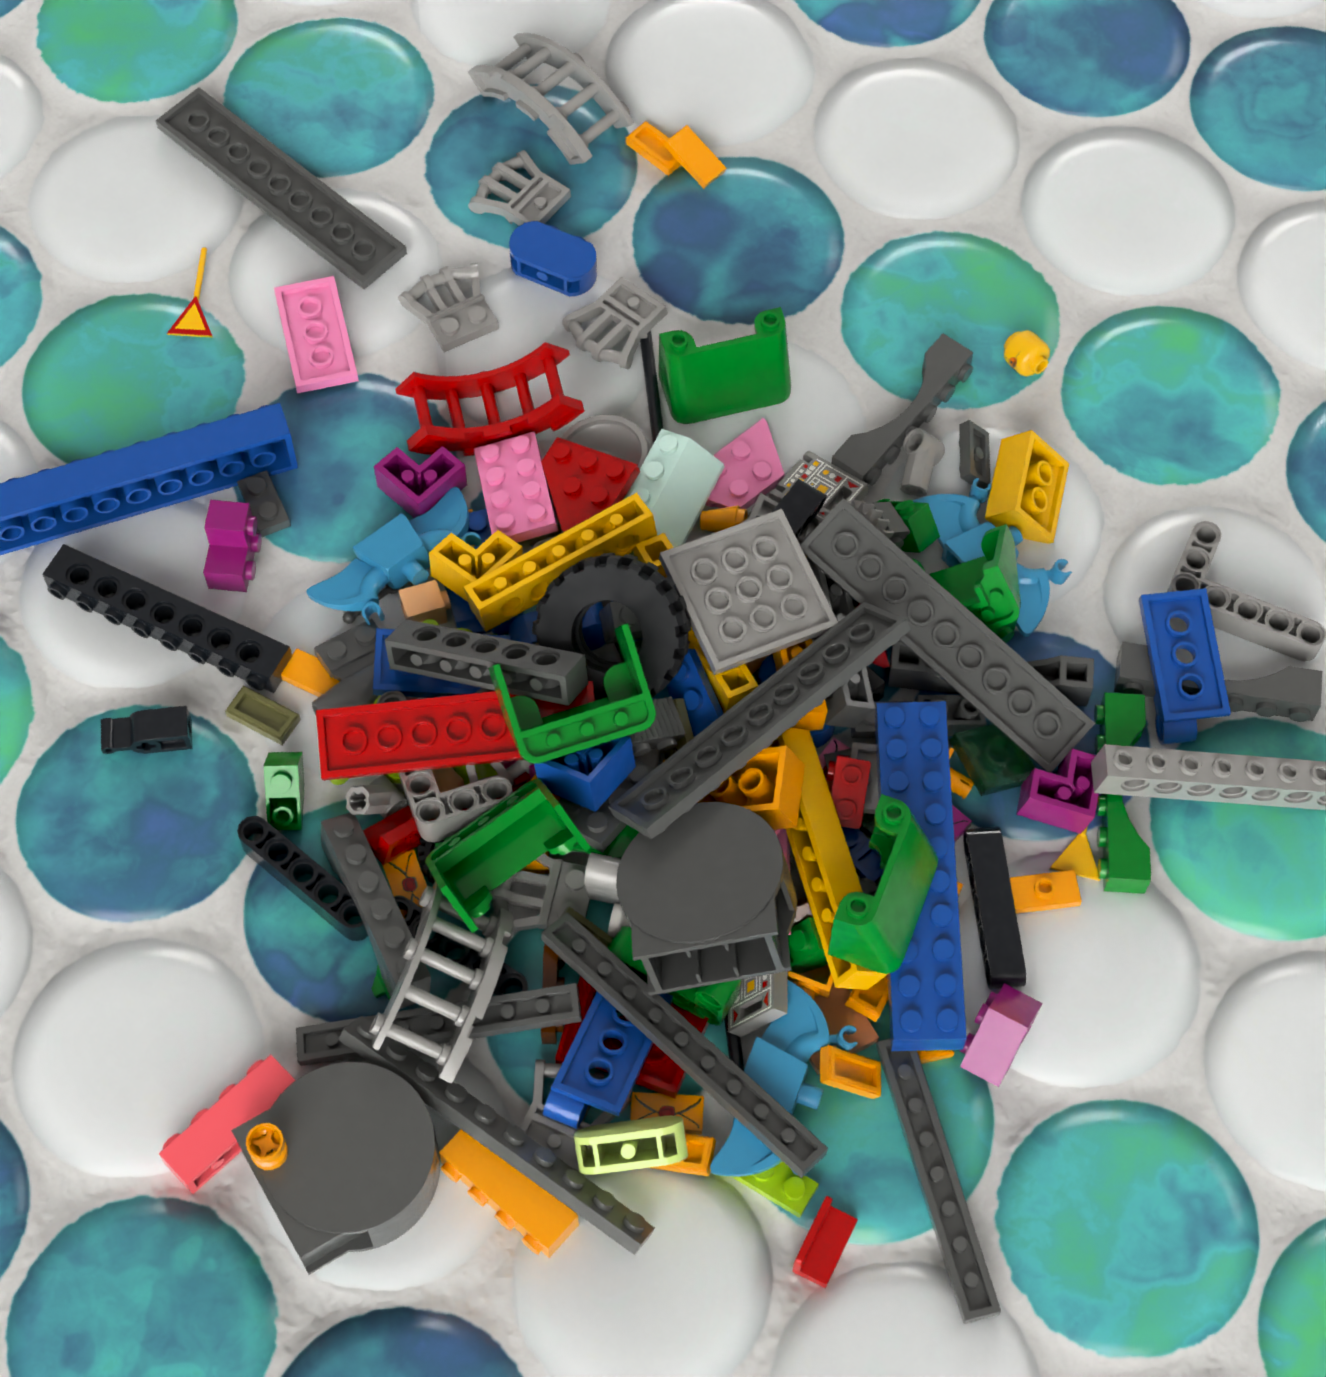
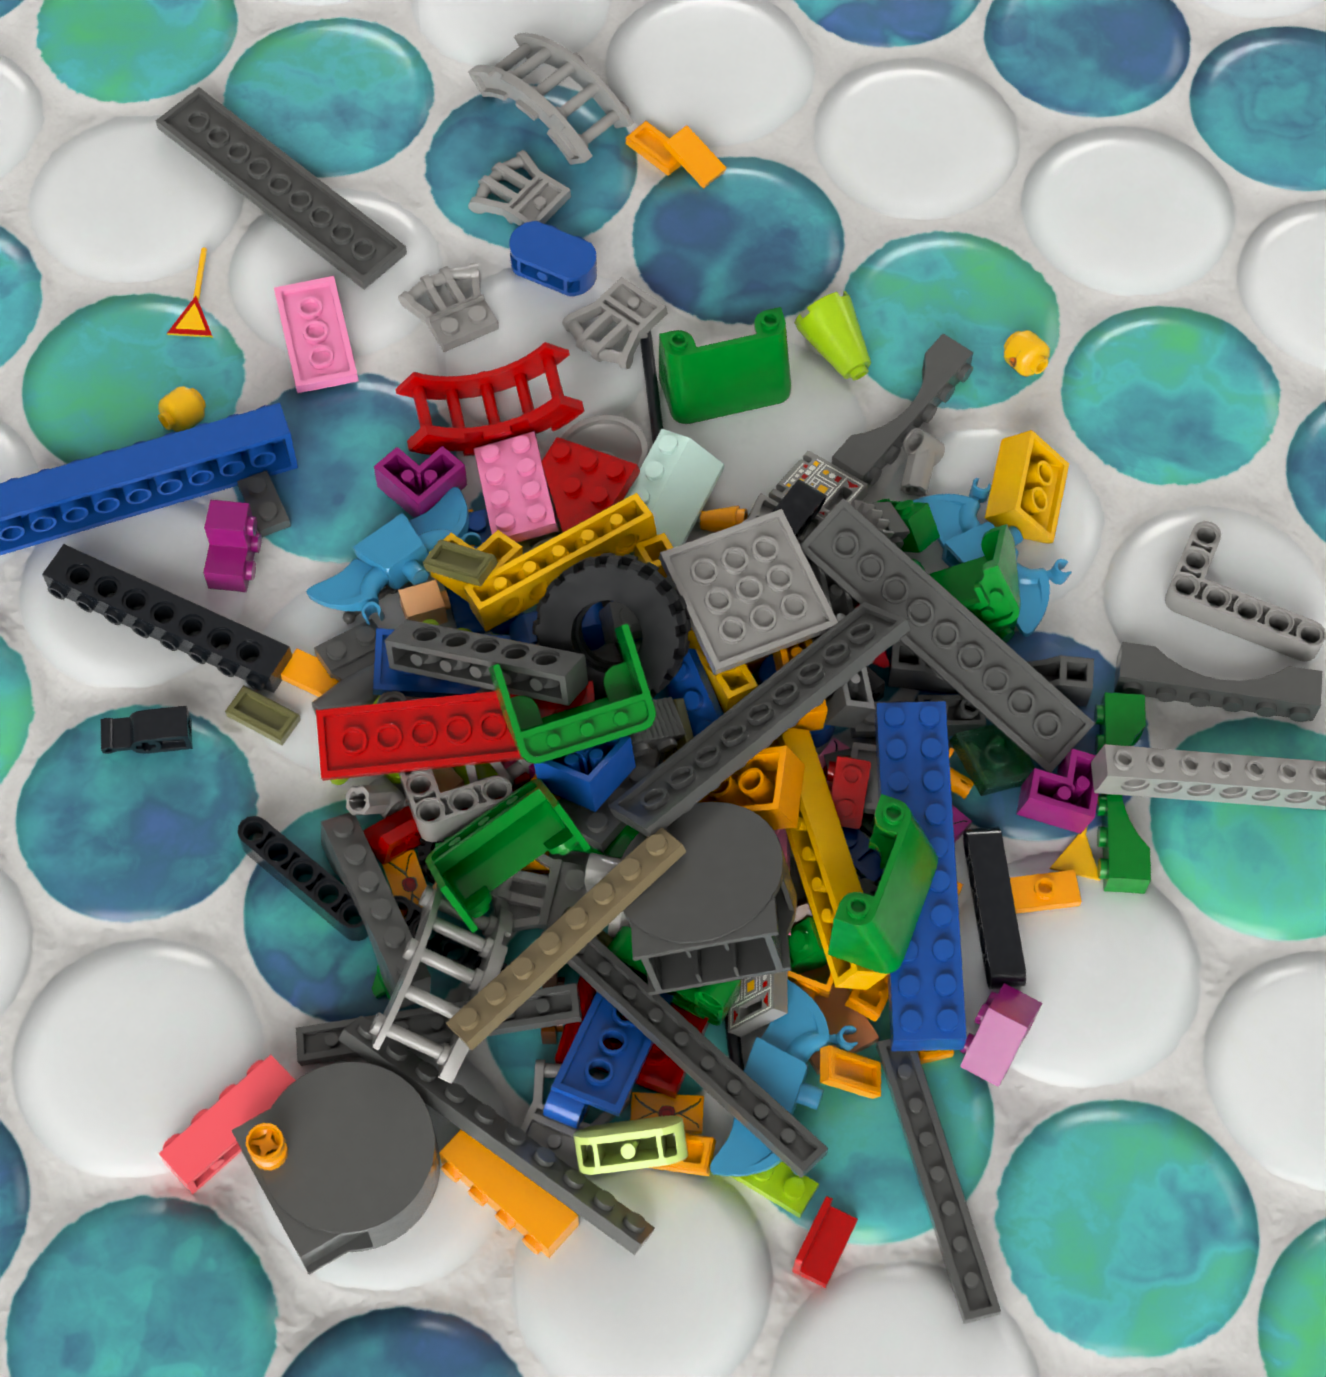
(181, 409): none -> yellow head
(284, 790): green slope -> none
(460, 562): none -> olive tile
(565, 938): none -> dark tan plate
(749, 468): bright pink wing -> none
(836, 334): none -> lime cone
(974, 454): dark grey plate -> none
(1174, 708): blue hinge -> none

